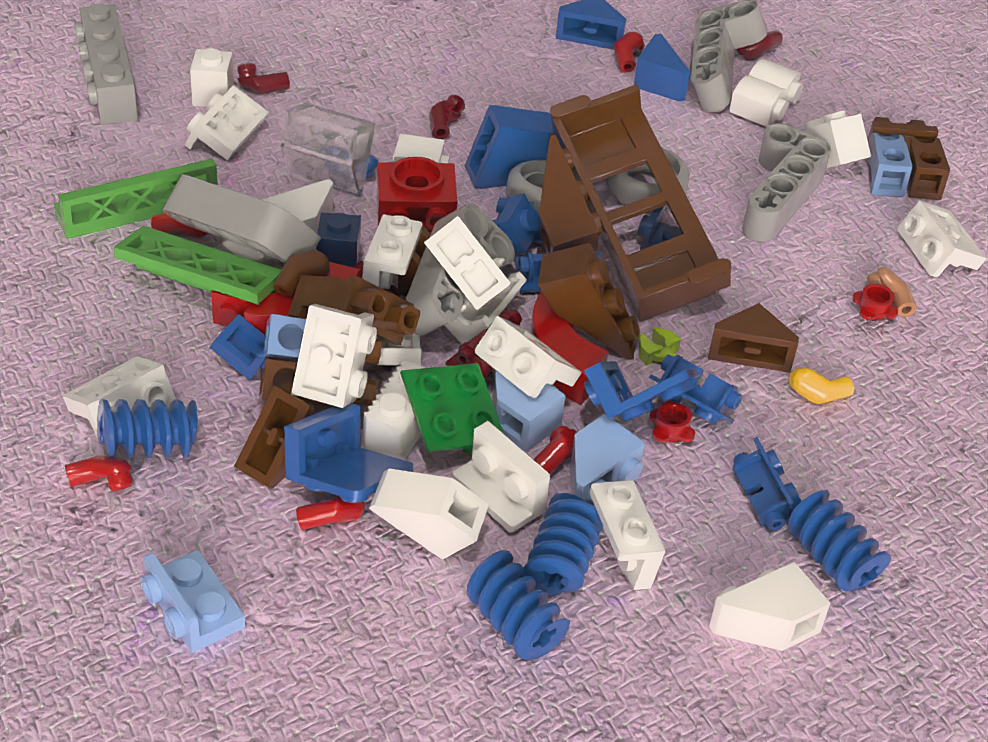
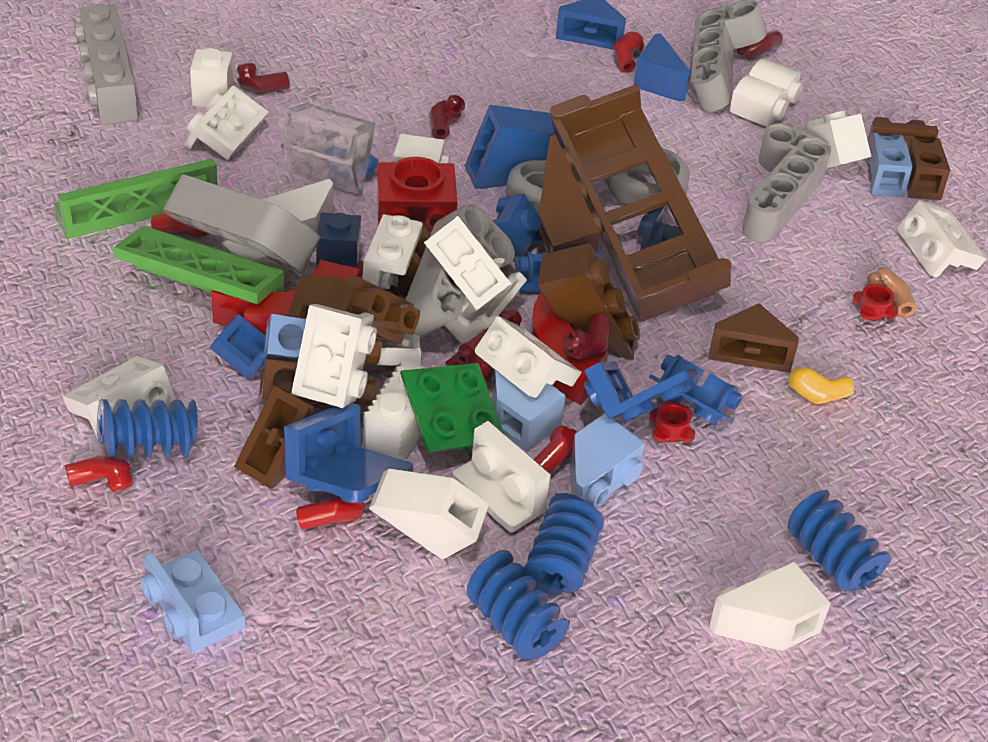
(299, 264): reddish brown arm -> none
(593, 343): none -> dark red arm
(629, 530): white bracket -> none
(665, 343): lime bar -> none
(762, 471): blue hinge -> none

